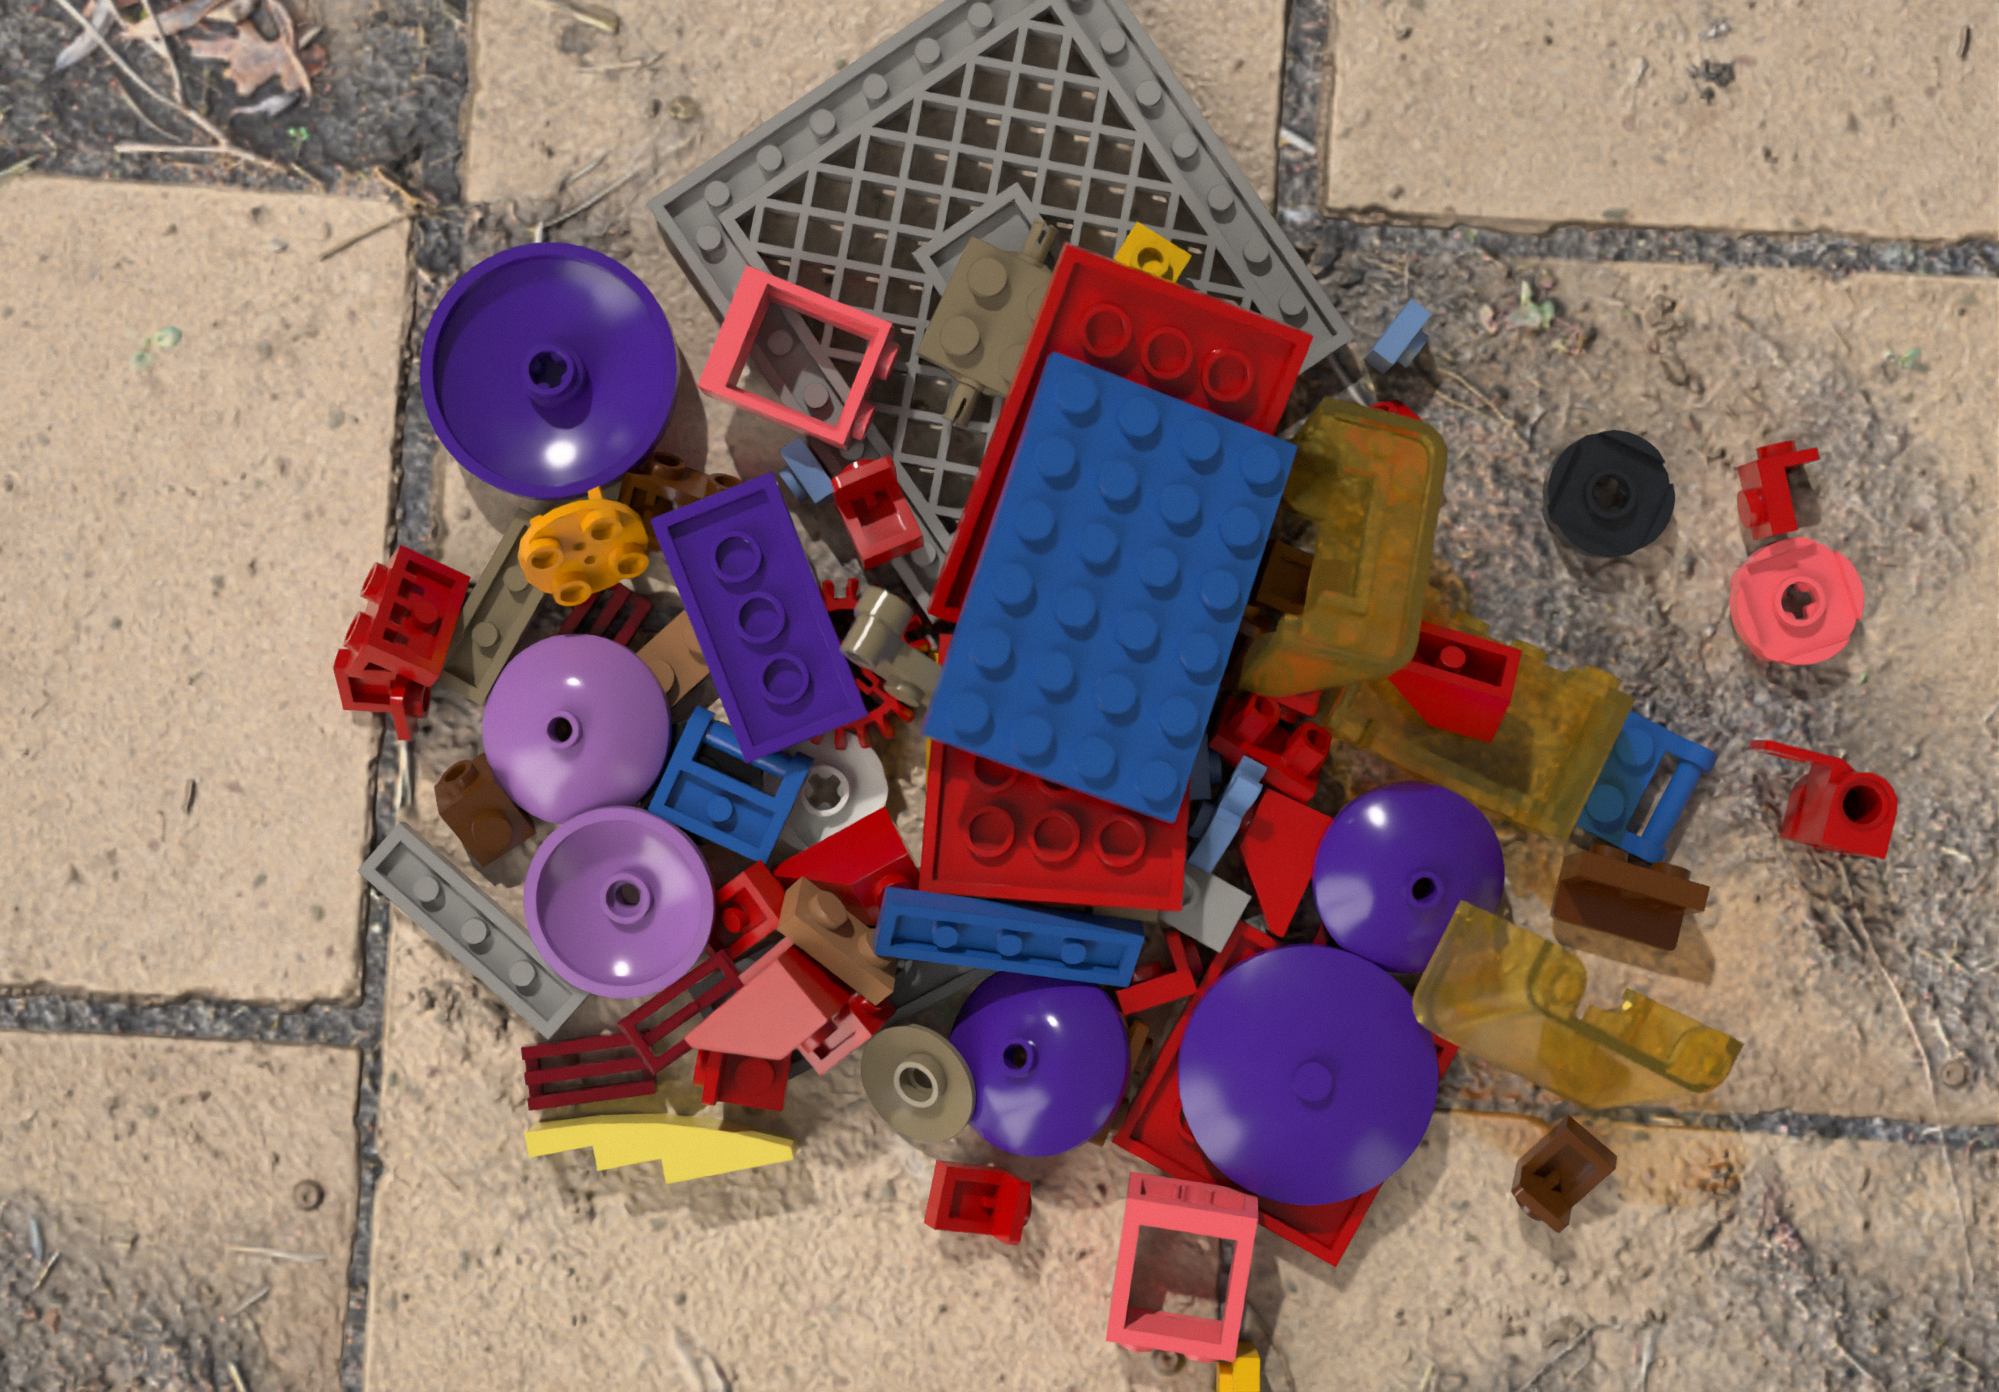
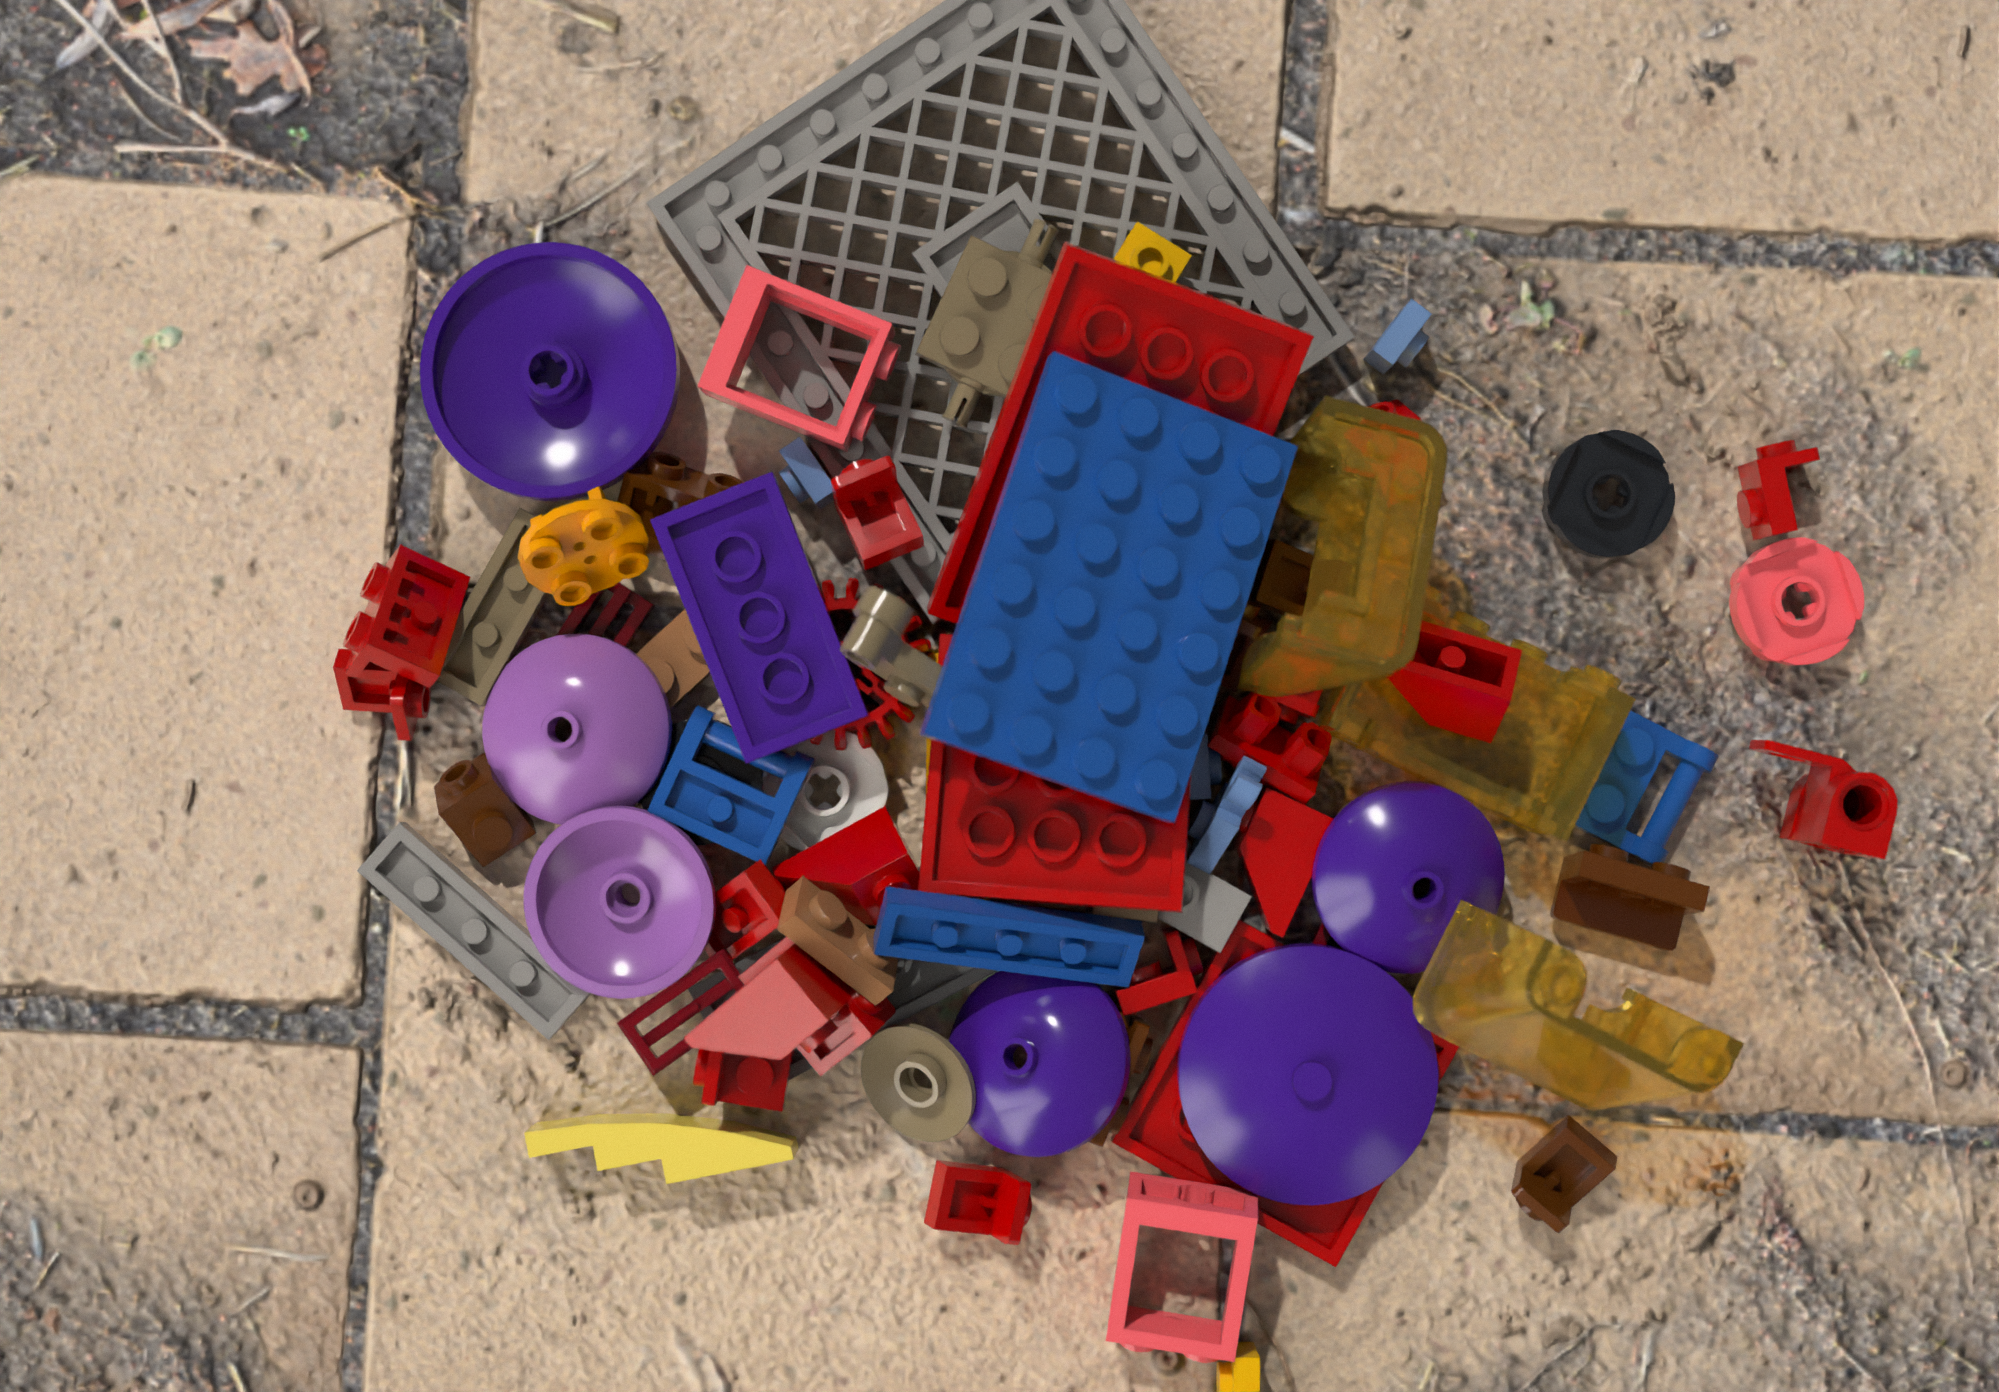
(536, 1076): dark red tile -> none

